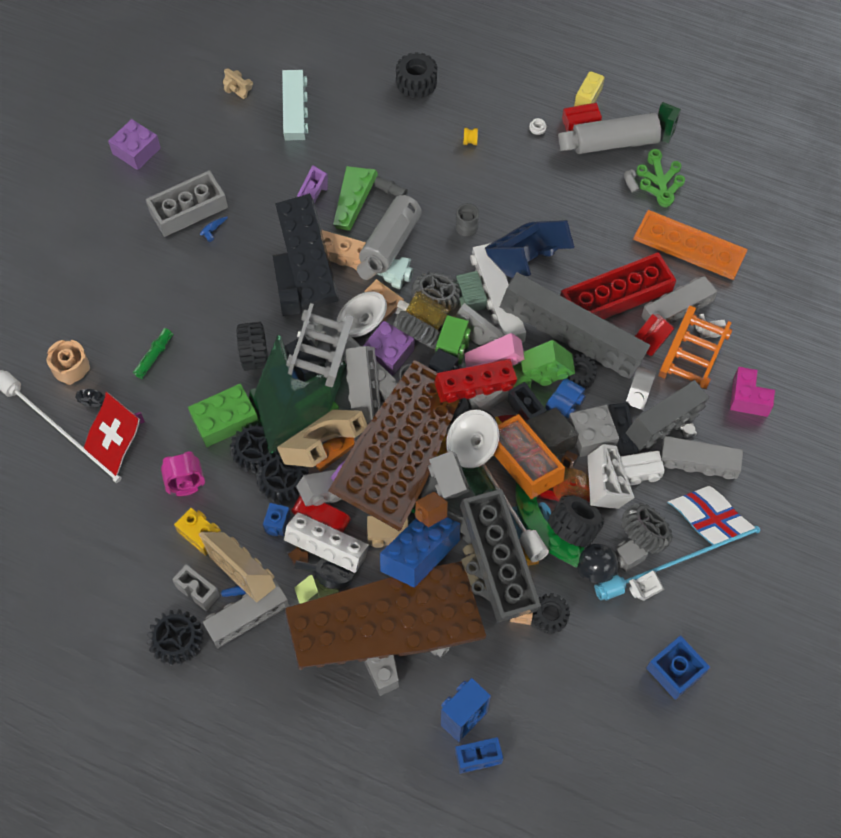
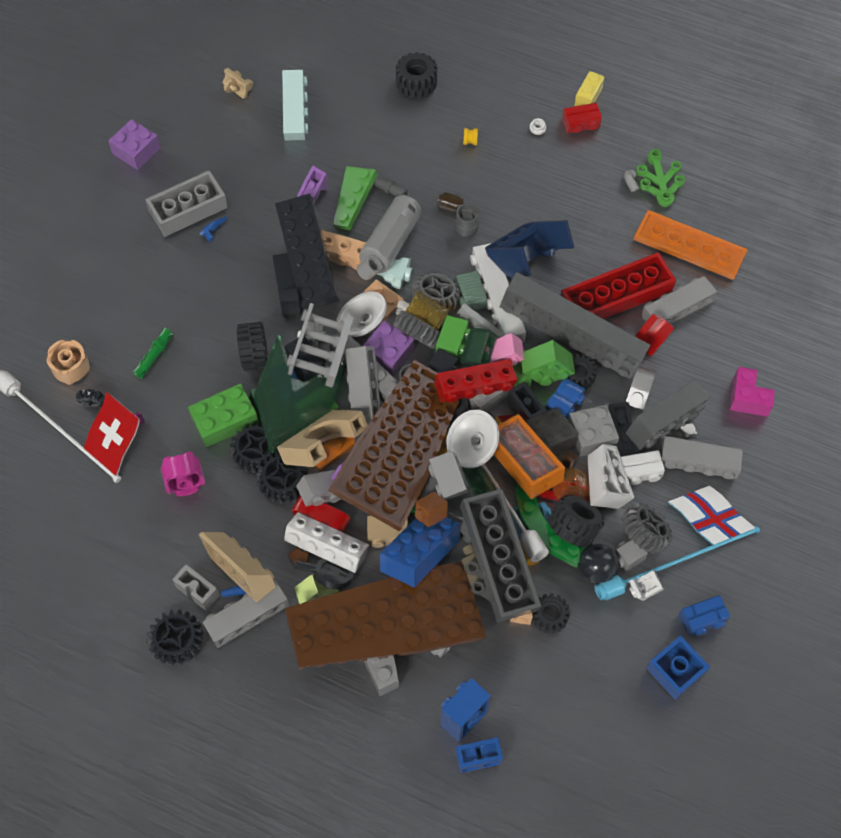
(191, 525): yellow brick -> none
(276, 519): blue brick -> none
(449, 202): none -> dark brown brick
(478, 347): none -> clear green brick
(612, 134): light grey piece -> none
(668, 118): dark green panel -> none
(683, 335): orange fence -> none
(704, 333): white bracket -> none
(704, 615): none -> blue brick

